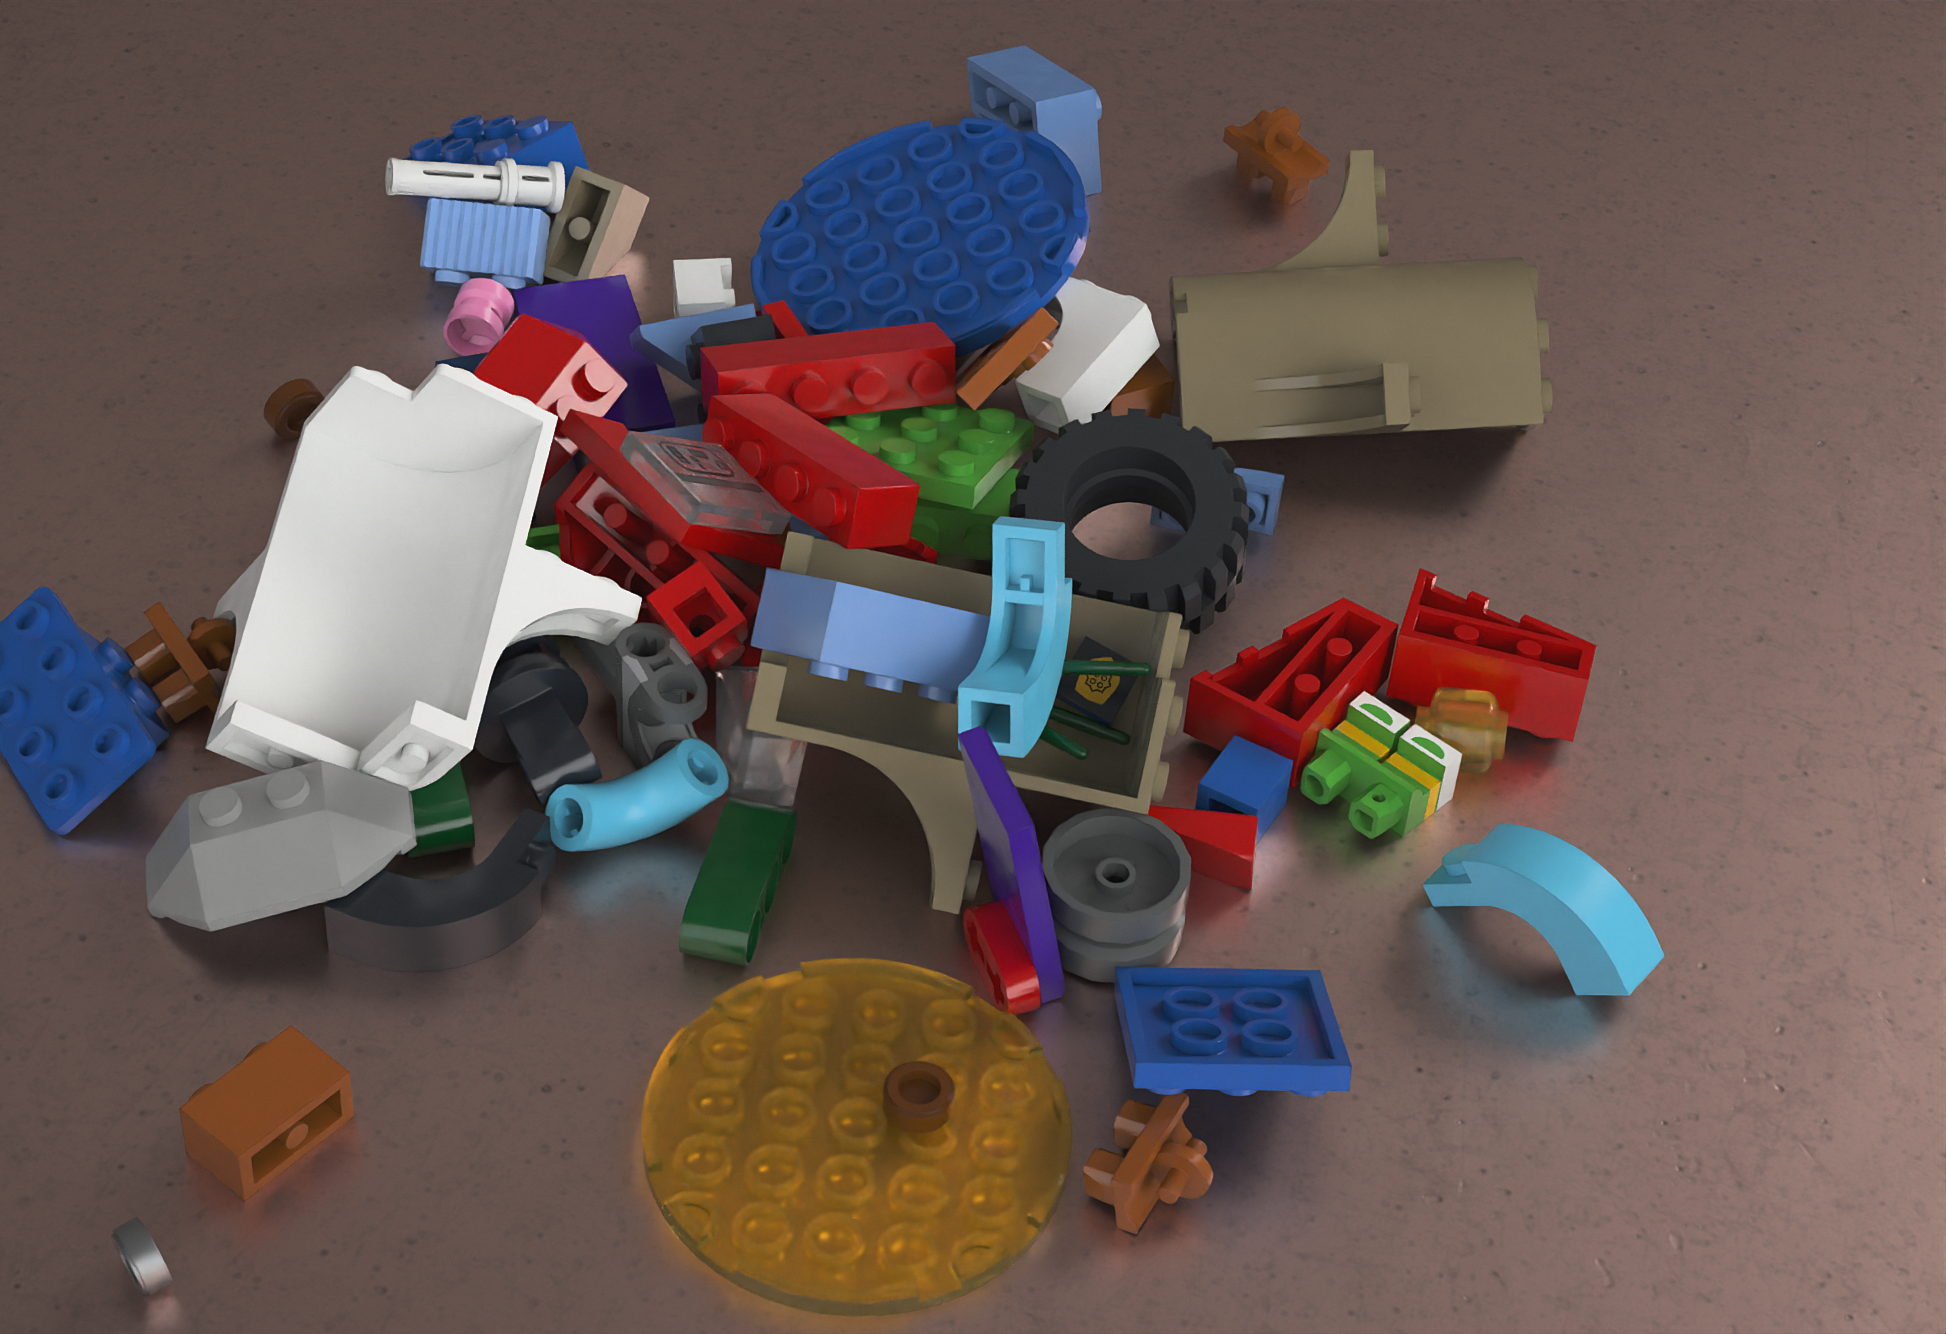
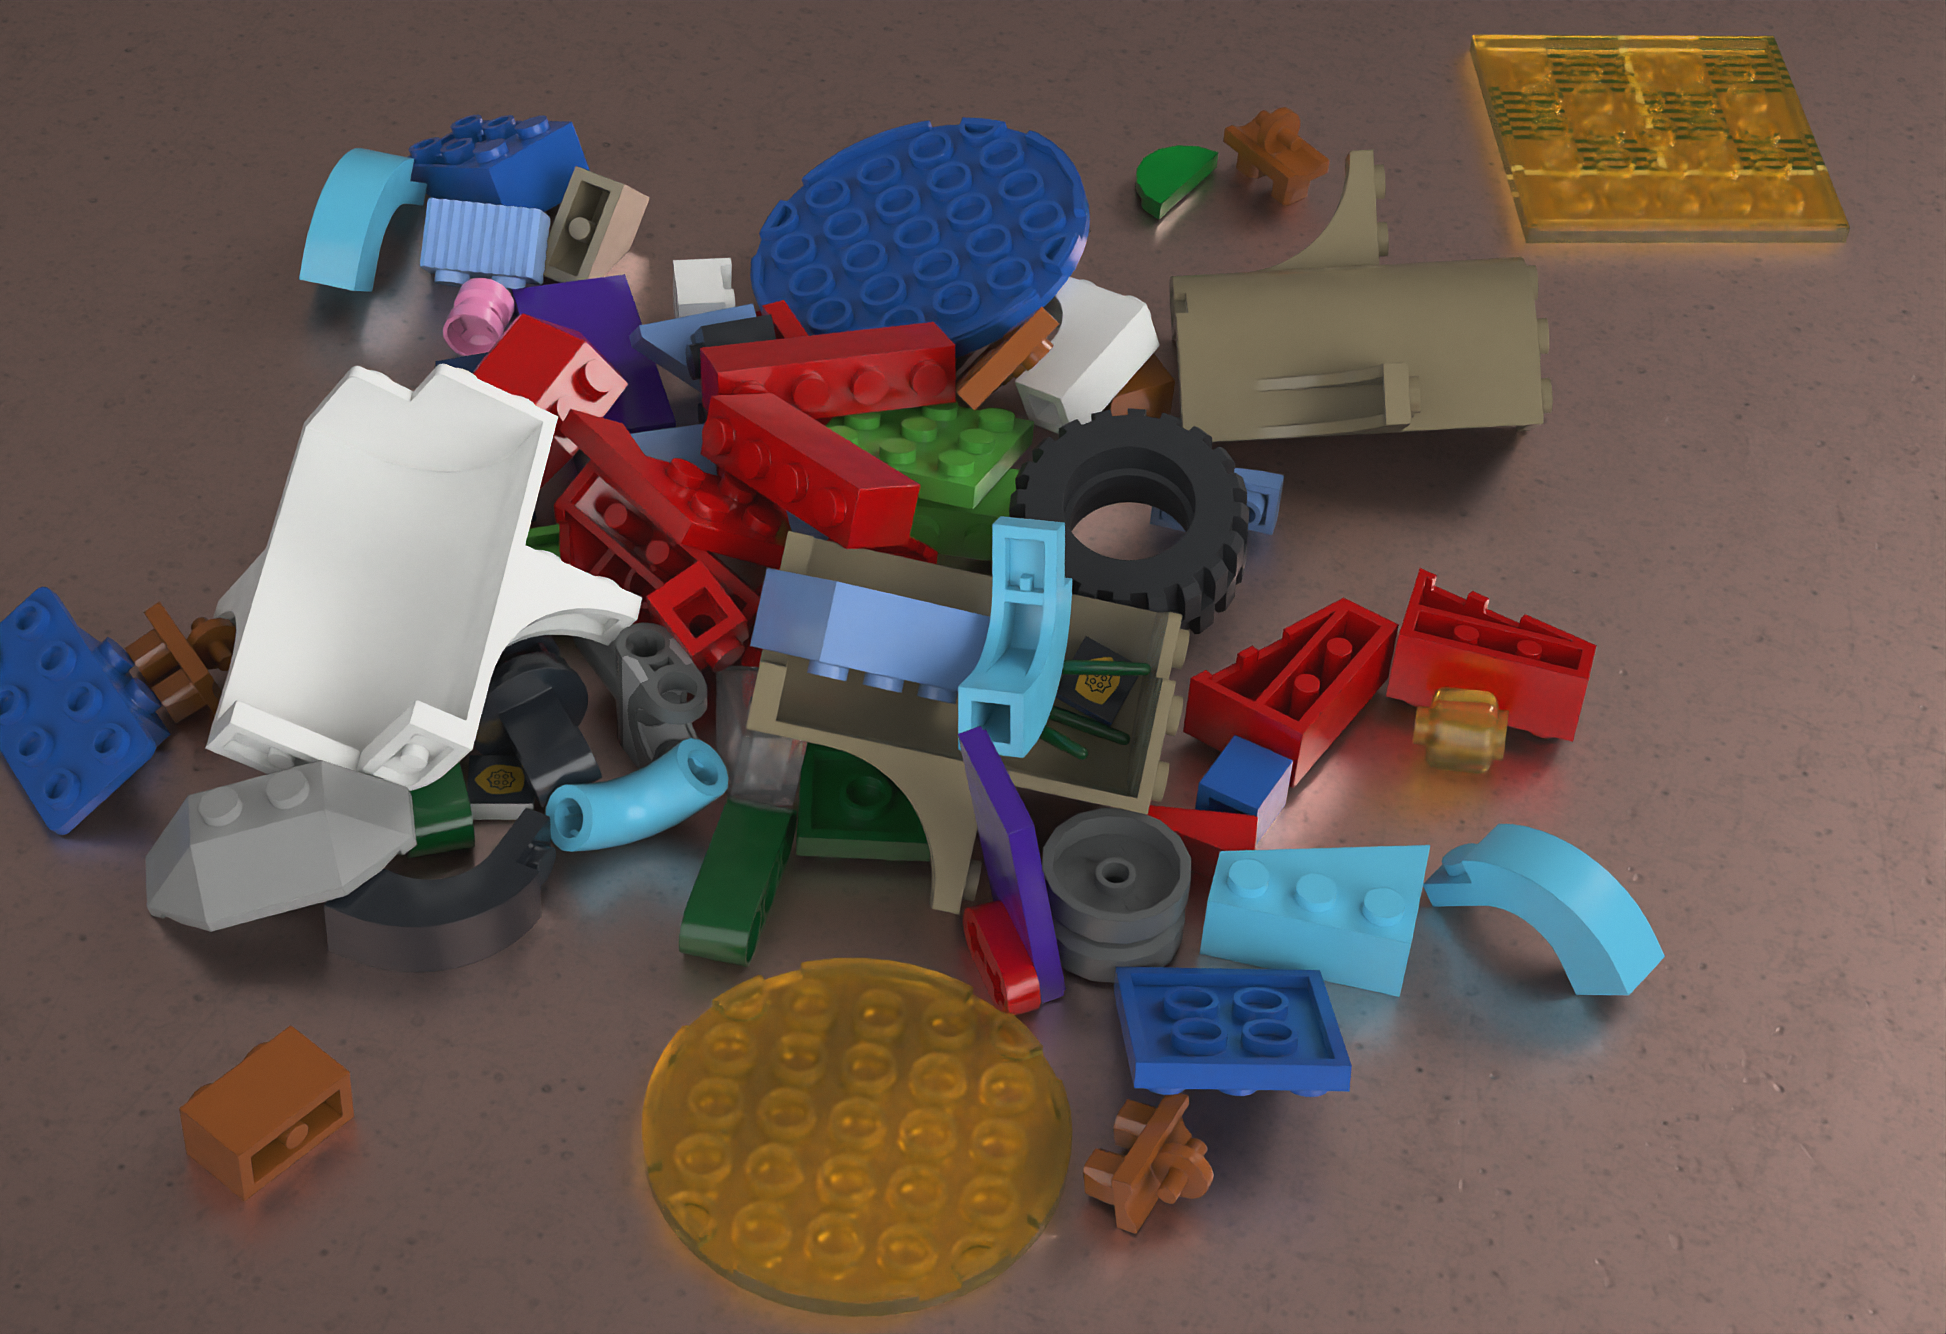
(141, 1257): flat silver tile -> none
(291, 406): reddish brown tile -> none
(354, 215): none -> medium azure arch
(497, 788): none -> tile
(503, 183): white pin -> none
(704, 483): clear tile -> none
(854, 810): none -> dark green plate
(918, 1097): reddish brown tile -> none
(1043, 98): medium blue wedge -> none
(1170, 175): none -> green tile
(1318, 911): none -> medium azure wedge
(1382, 769): bright green hips -> none
(1655, 140): none -> clear yellow tile

